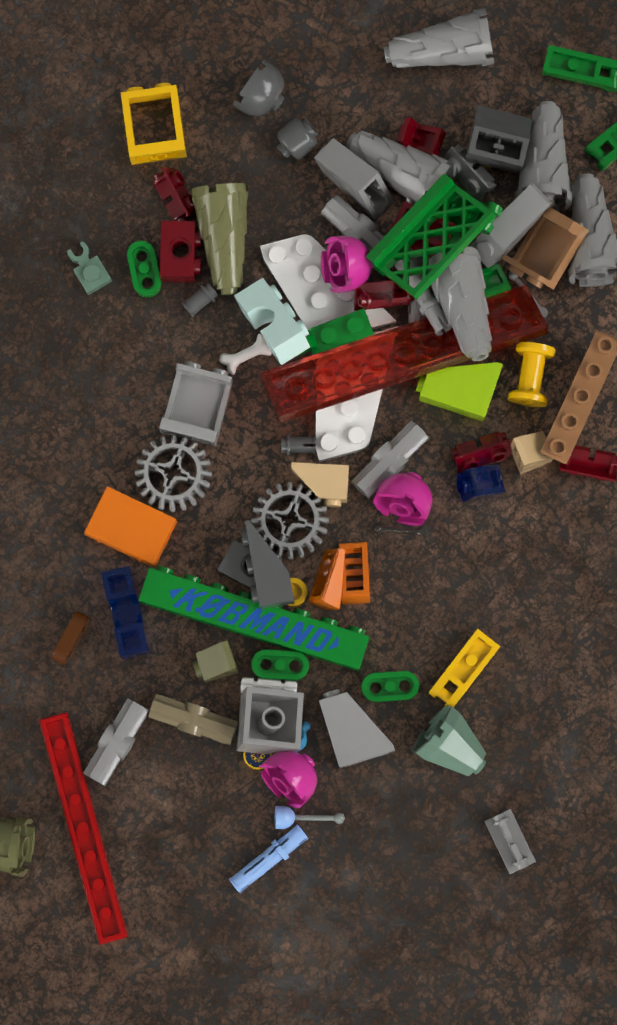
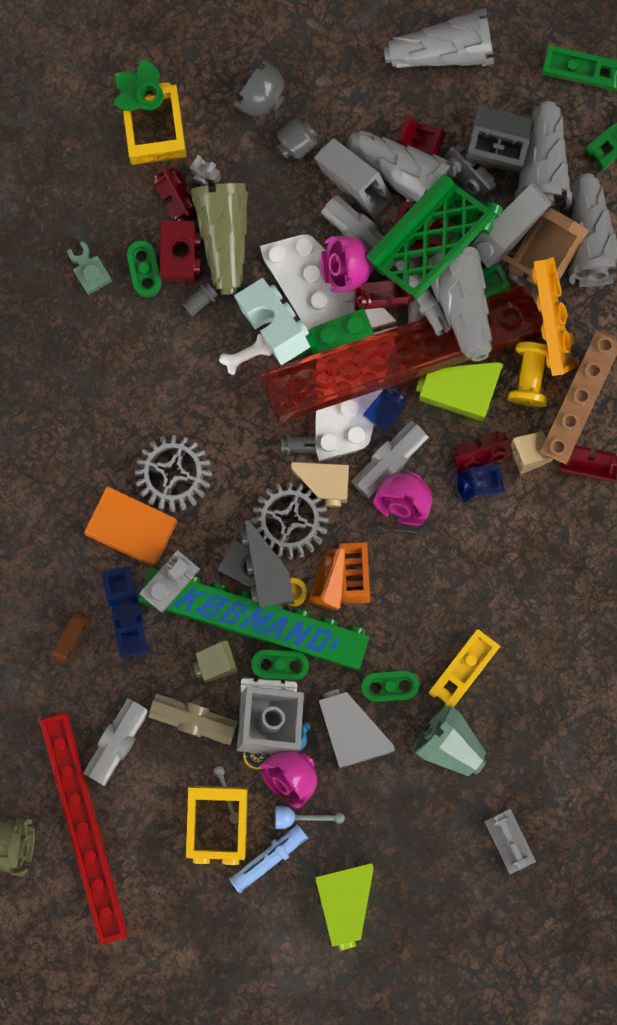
(136, 86): none -> green plate
(169, 581): none -> light grey hinge
(197, 403): light grey panel -> none
(204, 172): none -> light grey plate
(217, 793): none -> yellow window
(219, 772): none -> light grey hinge
(345, 903): none -> lime slope
(385, 410): none -> clear blue bracket
(554, 315): none -> light orange wing

